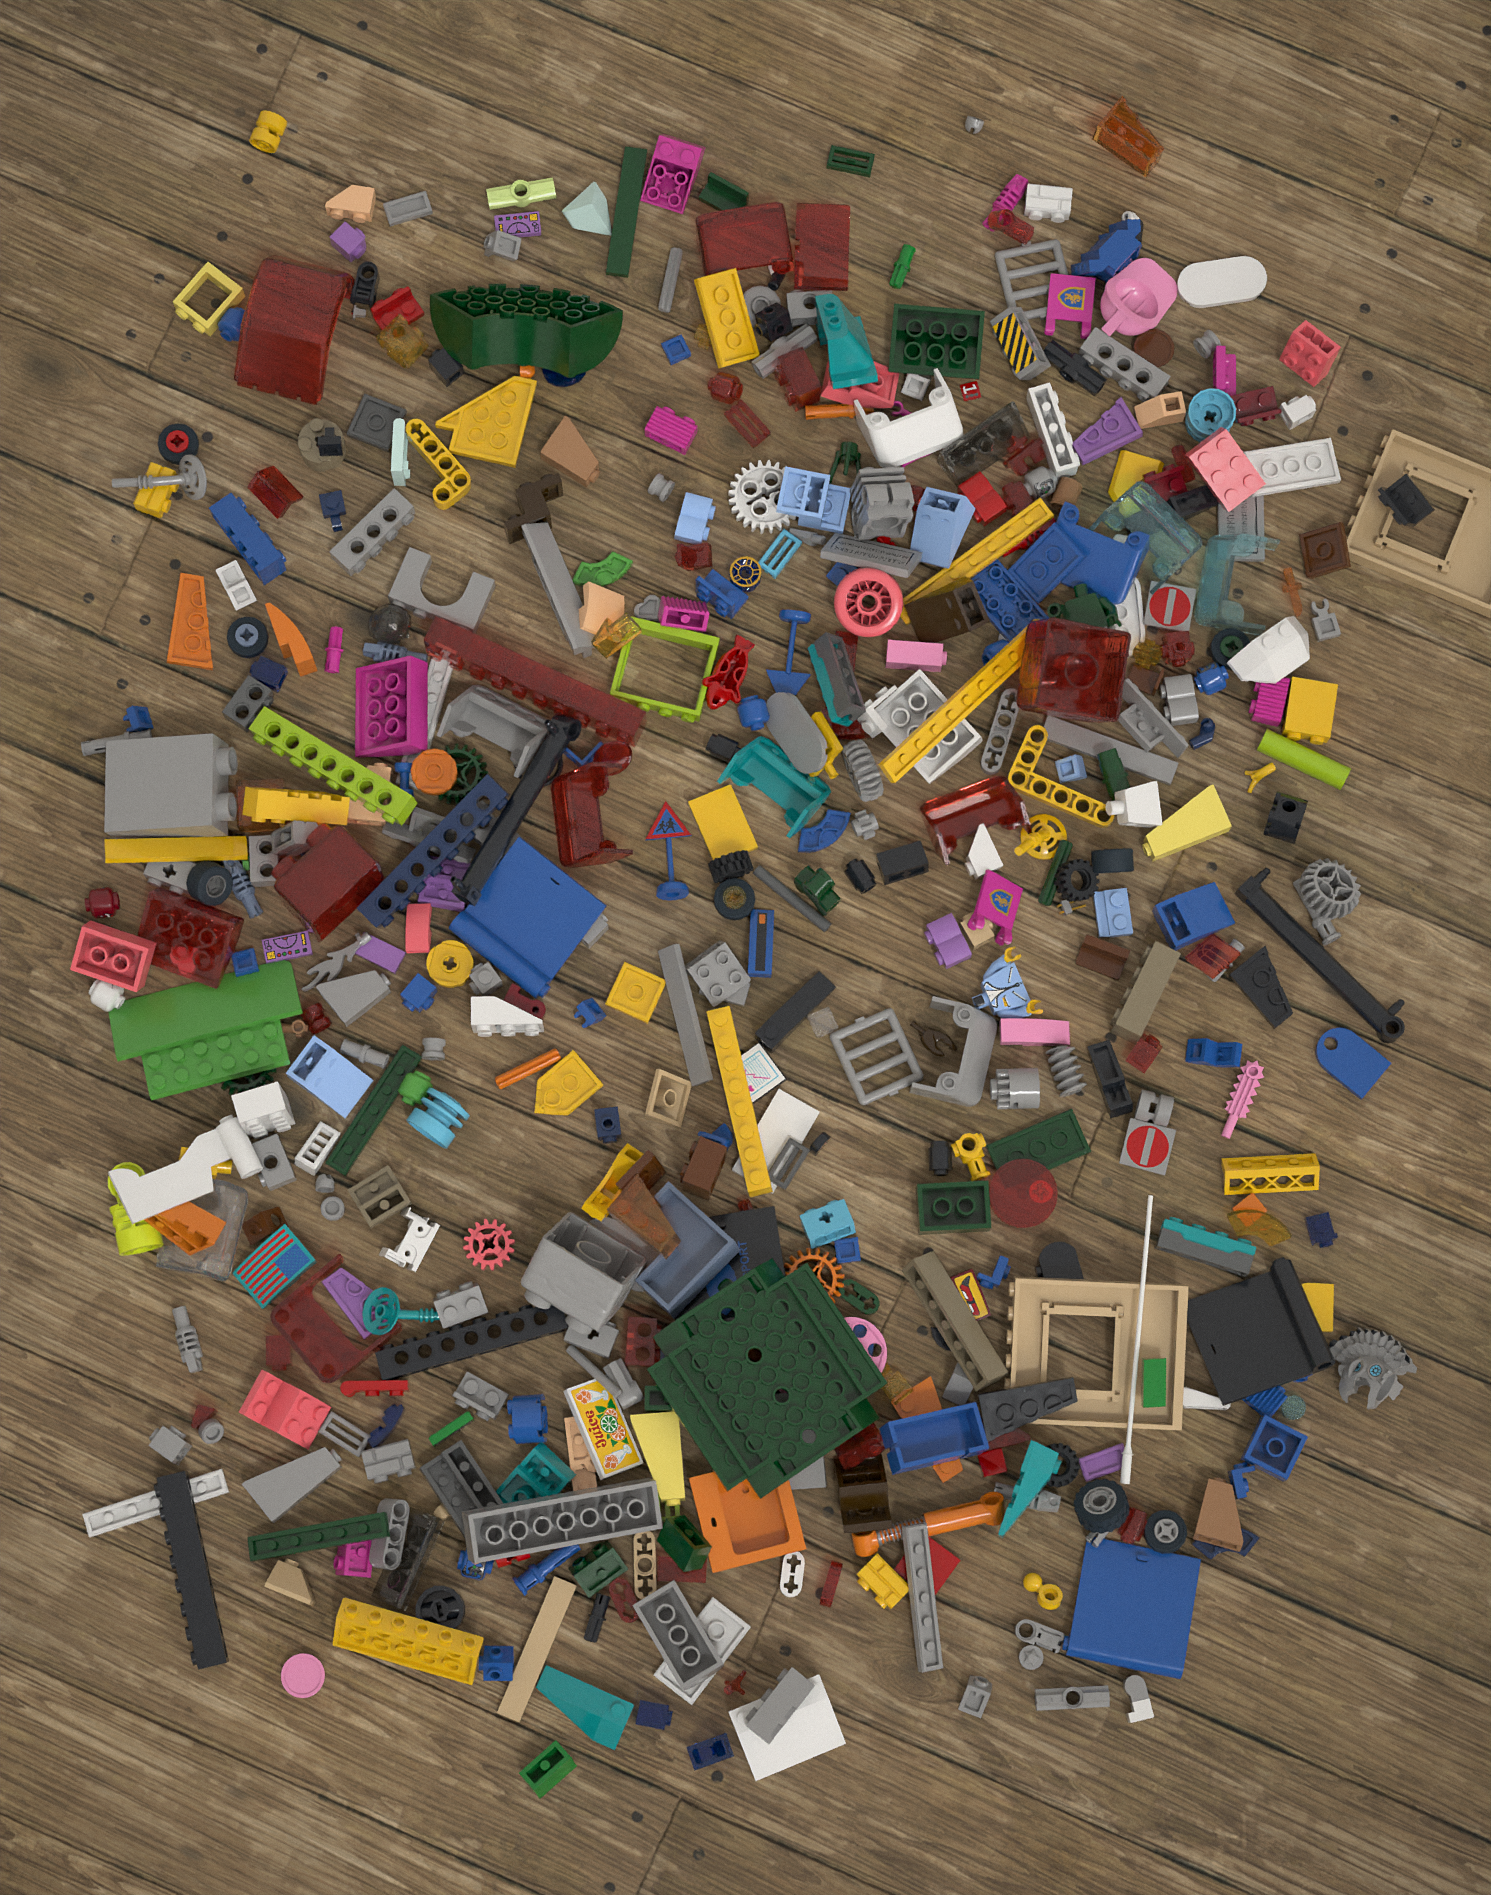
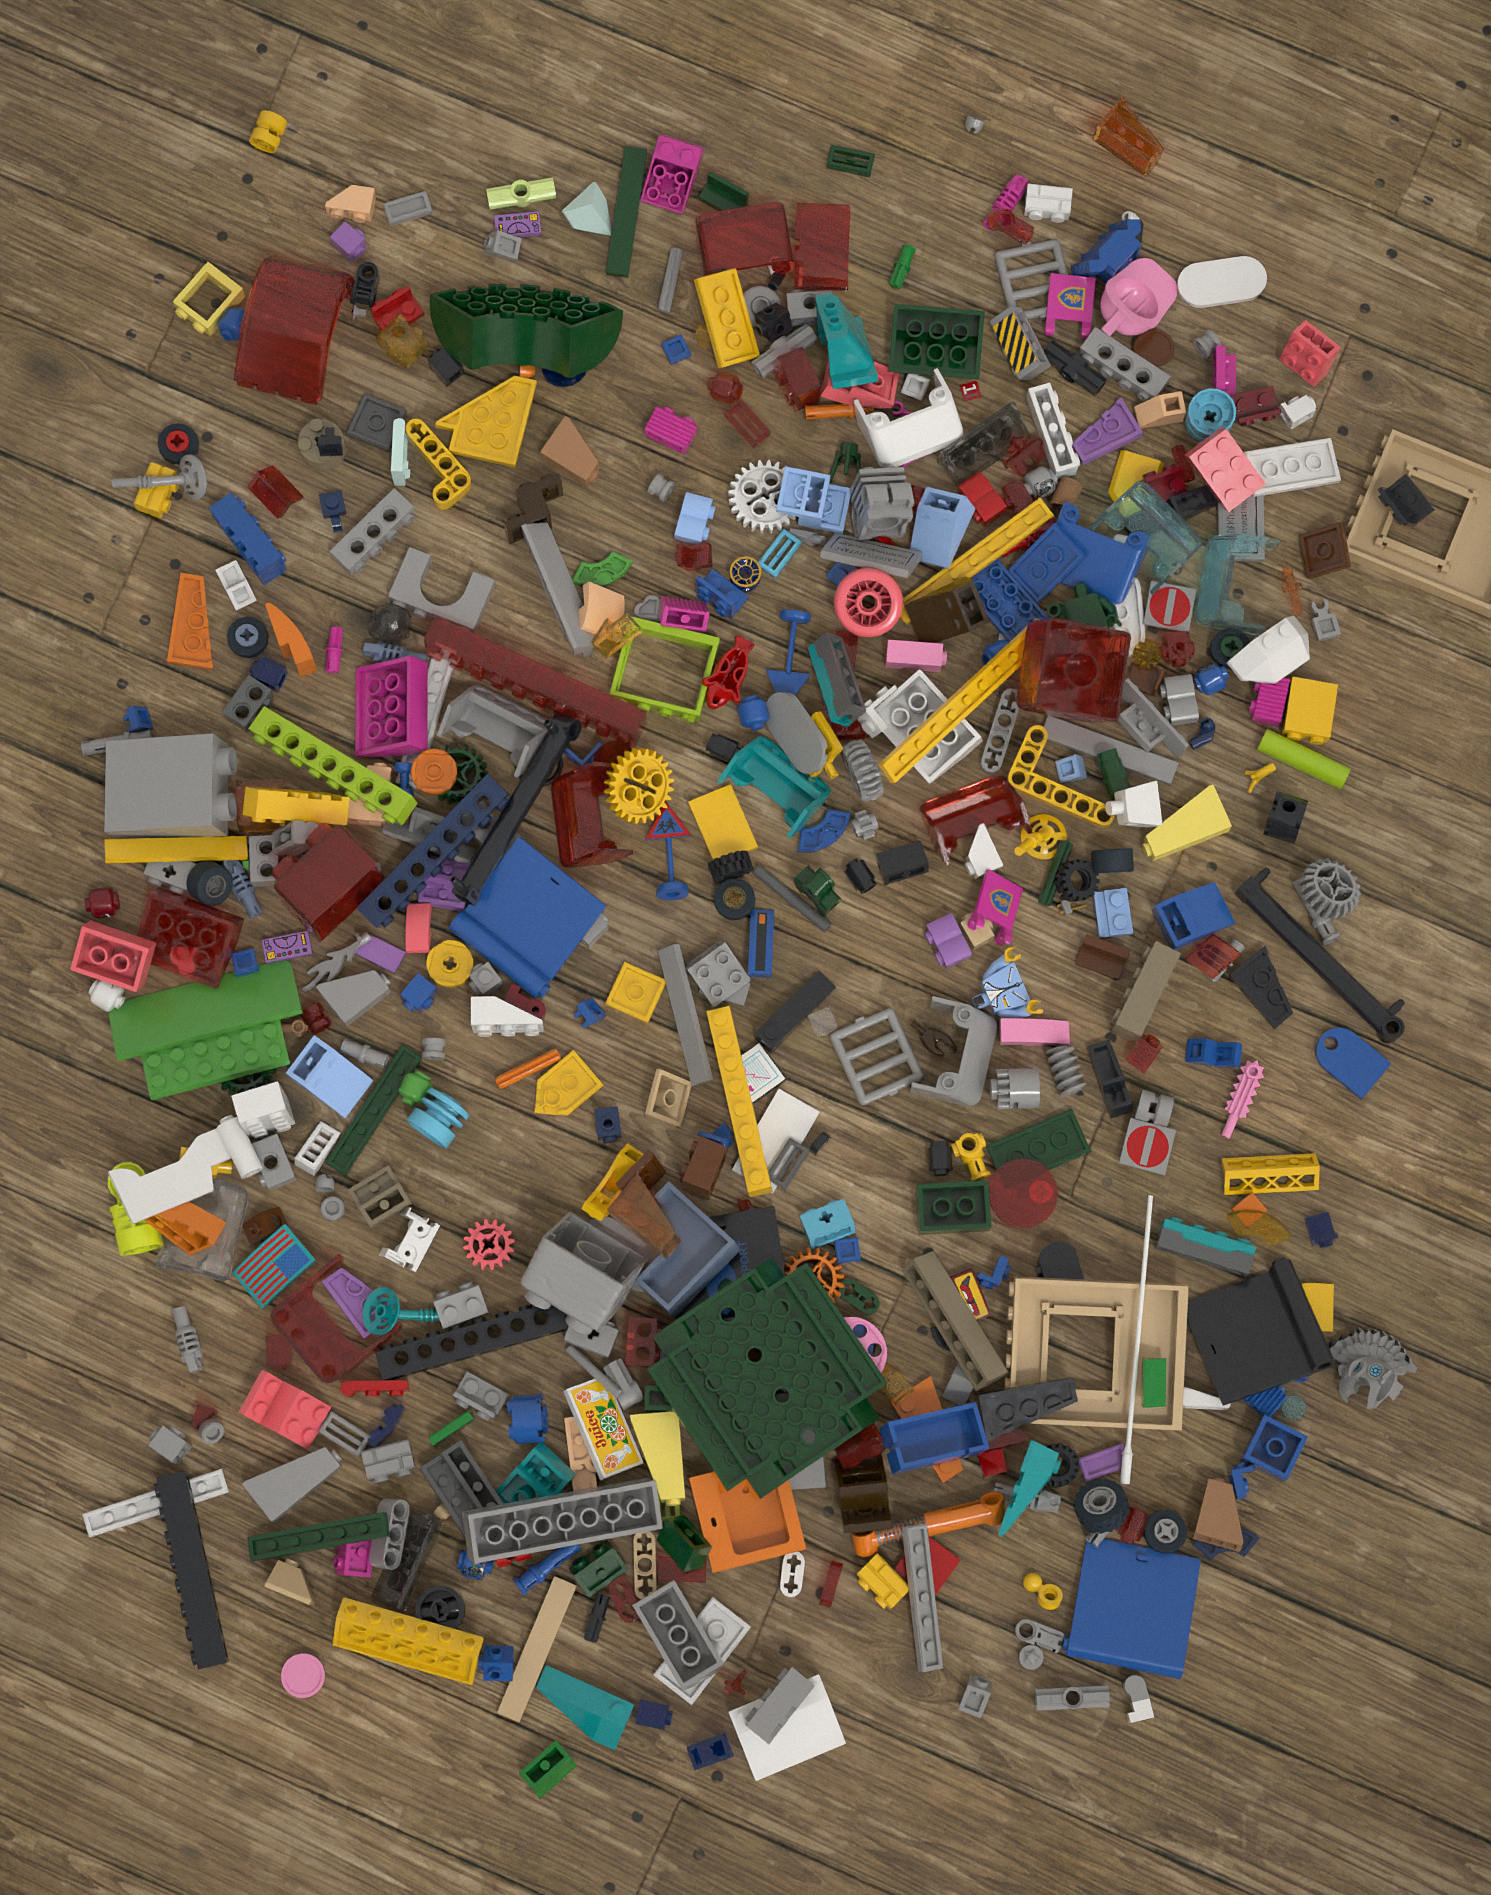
(631, 806): none -> yellow gear

